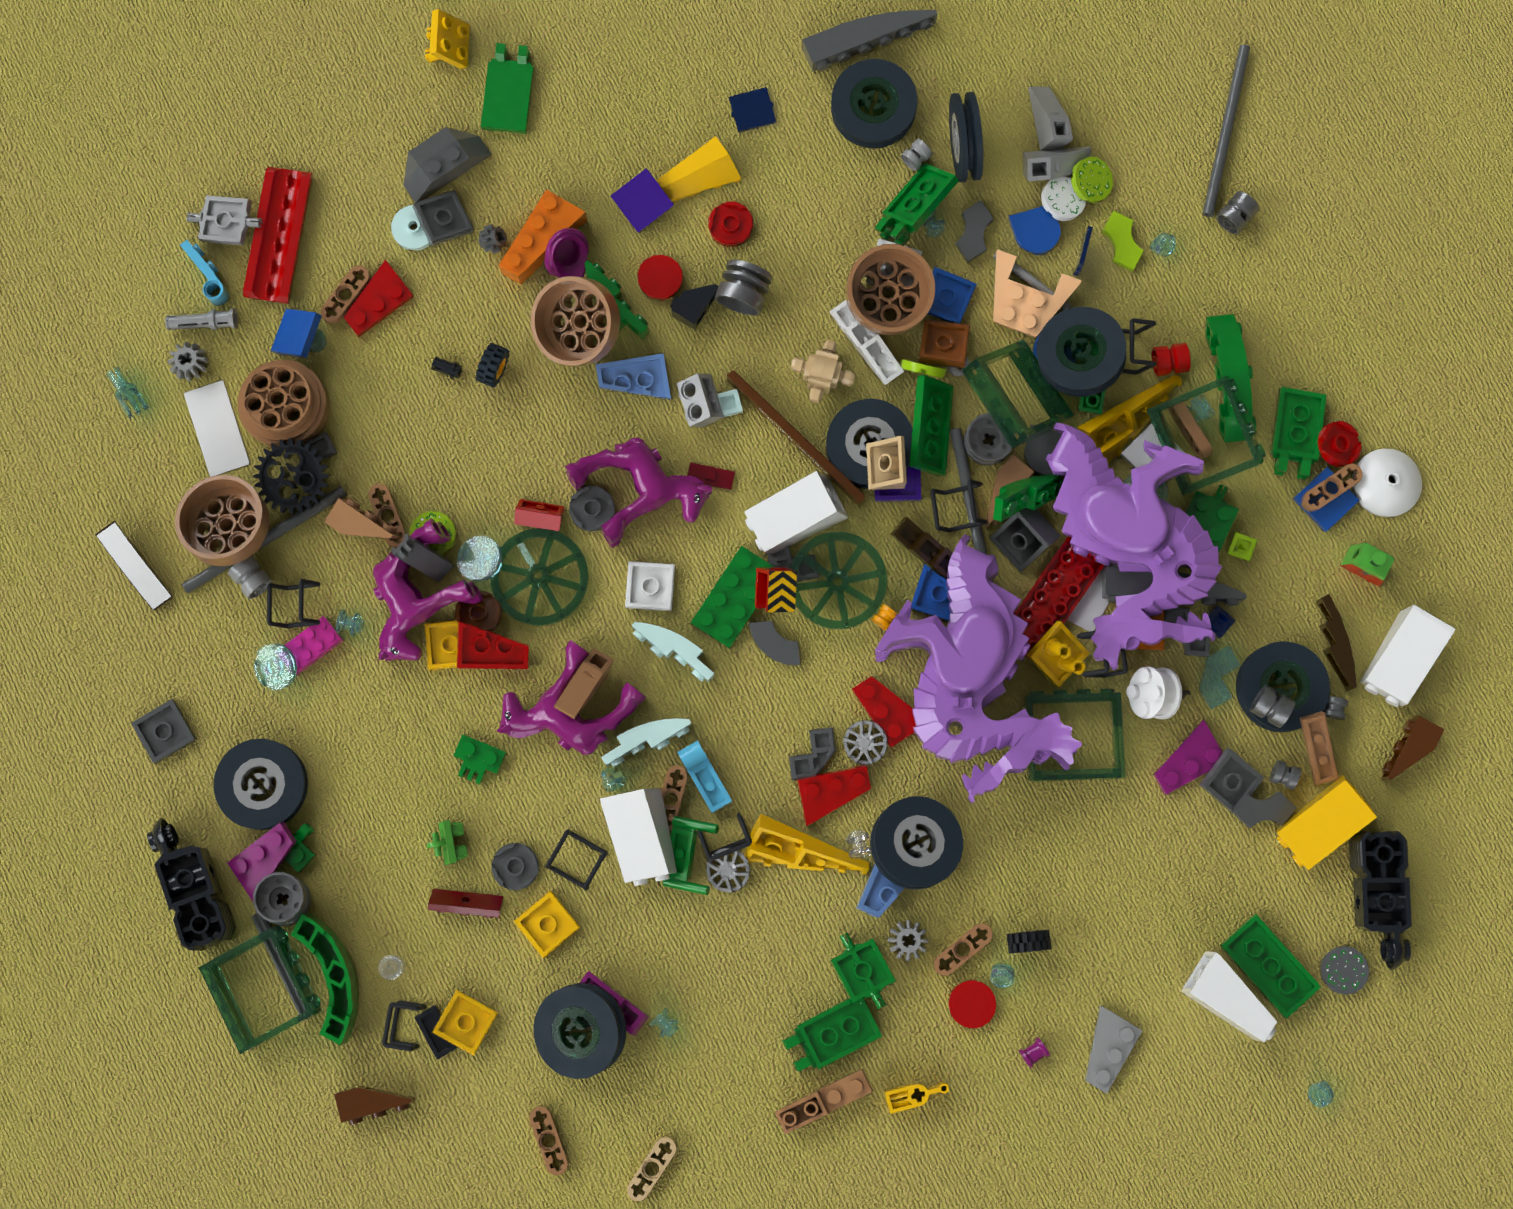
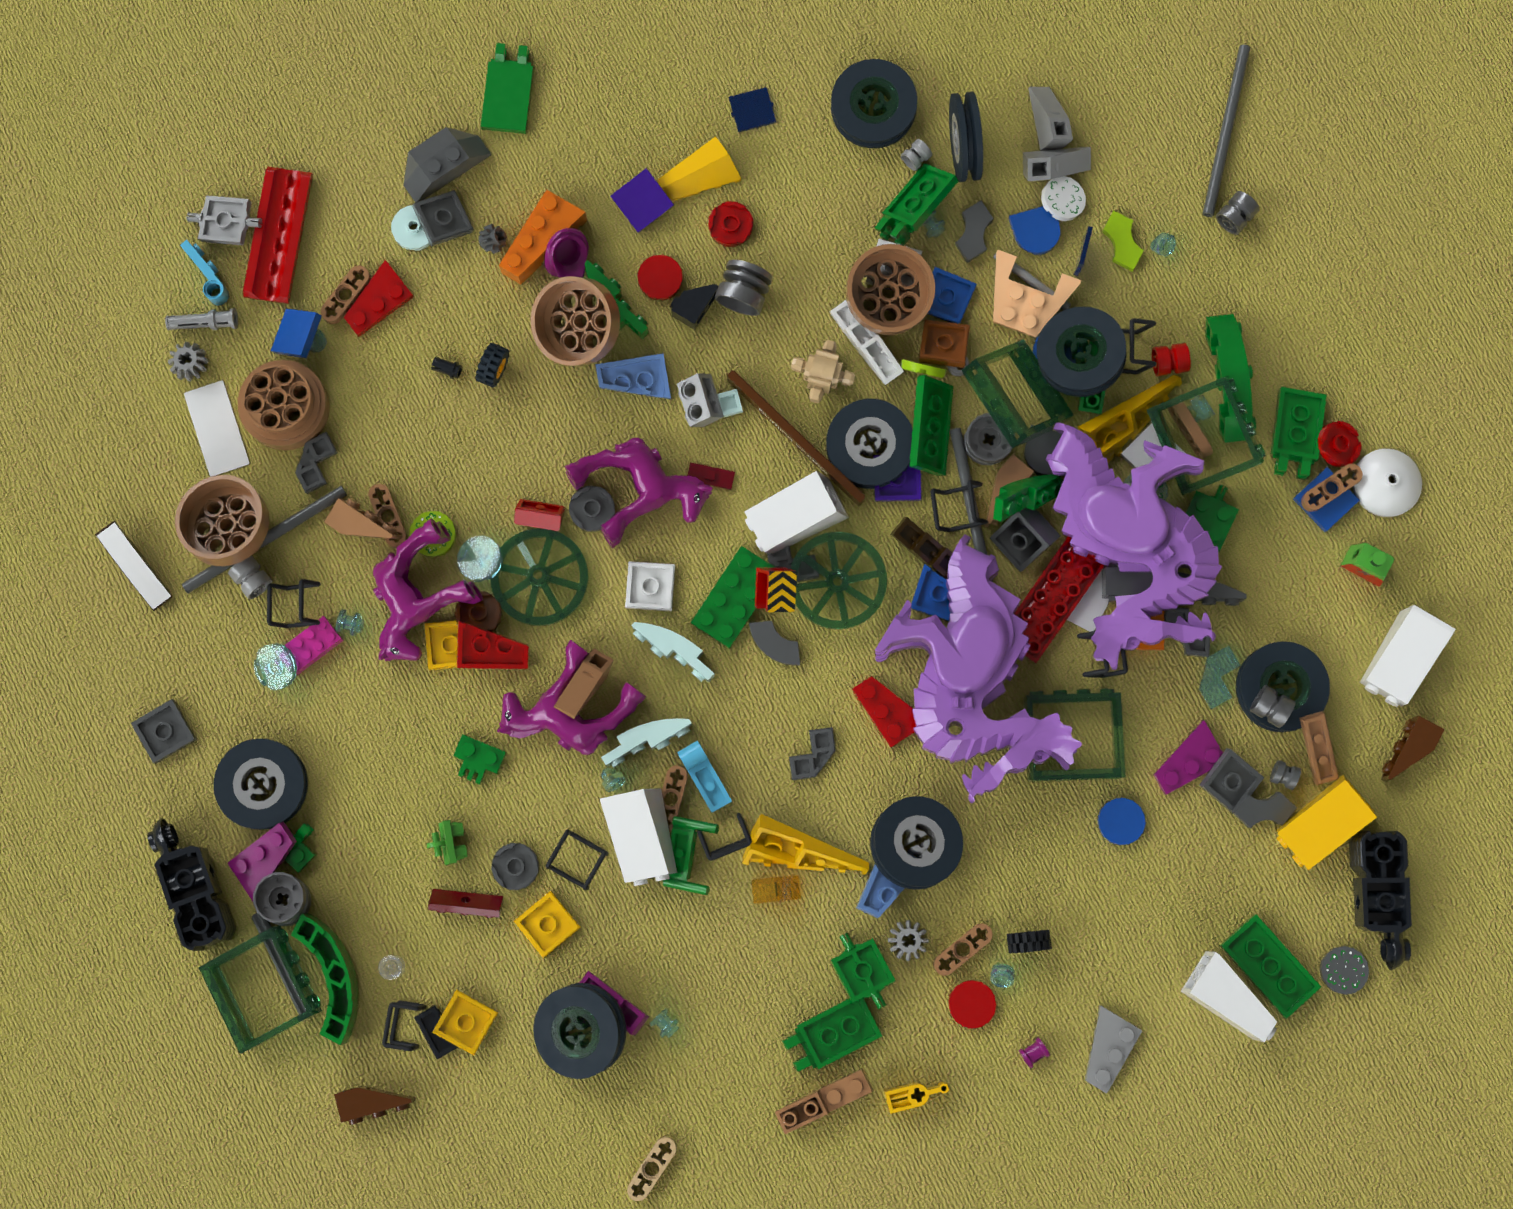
(125, 391): clear light blue arm -> none
(274, 487): black gear -> none
(423, 558): dark grey hinge -> none
(448, 39): yellow plate -> none
(537, 1125): medium nougat beam -> none
(728, 870): light grey wheel -> none
(776, 889): none -> clear yellow slope
(831, 790): red wing -> none
(858, 840): clear wheel -> none
(862, 35): dark grey slope -> none
(865, 742): light grey wheel -> none
(884, 617): light orange wheel -> none
(886, 464): tan slope -> none
(1059, 654): yellow plate -> none
(1092, 179): lime tile -> none
(1121, 821): none -> blue tile
(1155, 693): white wheel -> none
(1220, 621): clear blue tile -> none
(1242, 546): lime tile -> none
(1320, 1094): clear light blue tile -> none
(1335, 708): dark grey wheel -> none
(1340, 652): dark brown slope -> none

